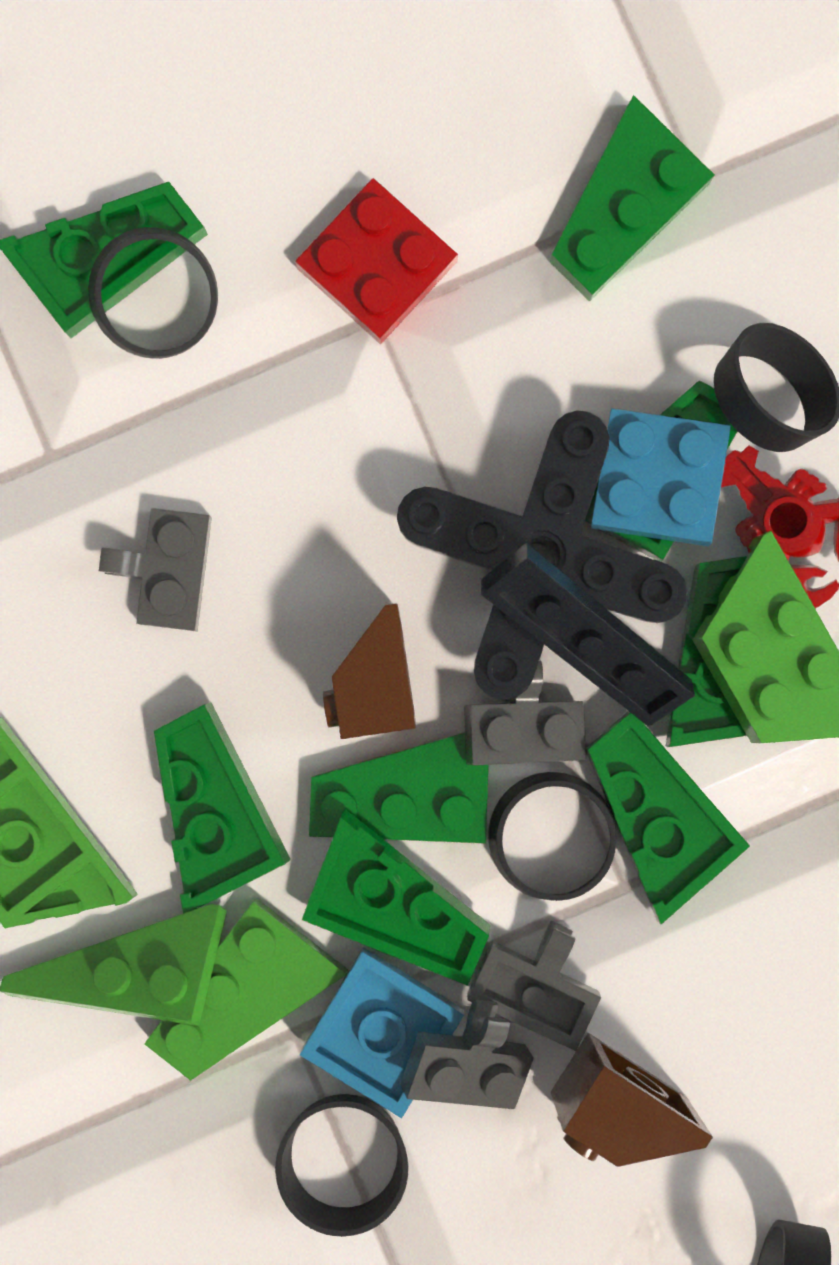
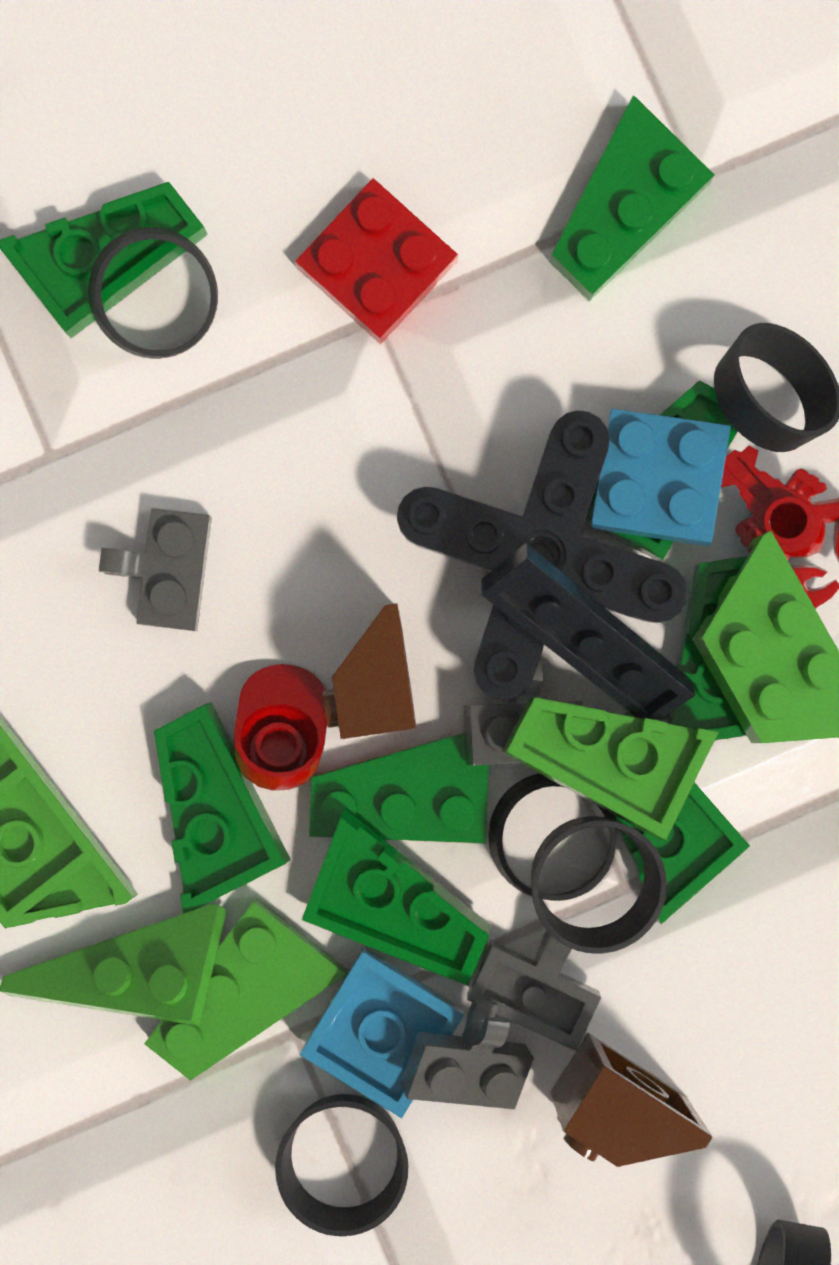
(280, 727): none -> red cap
(612, 759): none -> bright green wing
(633, 923): none -> black tyre

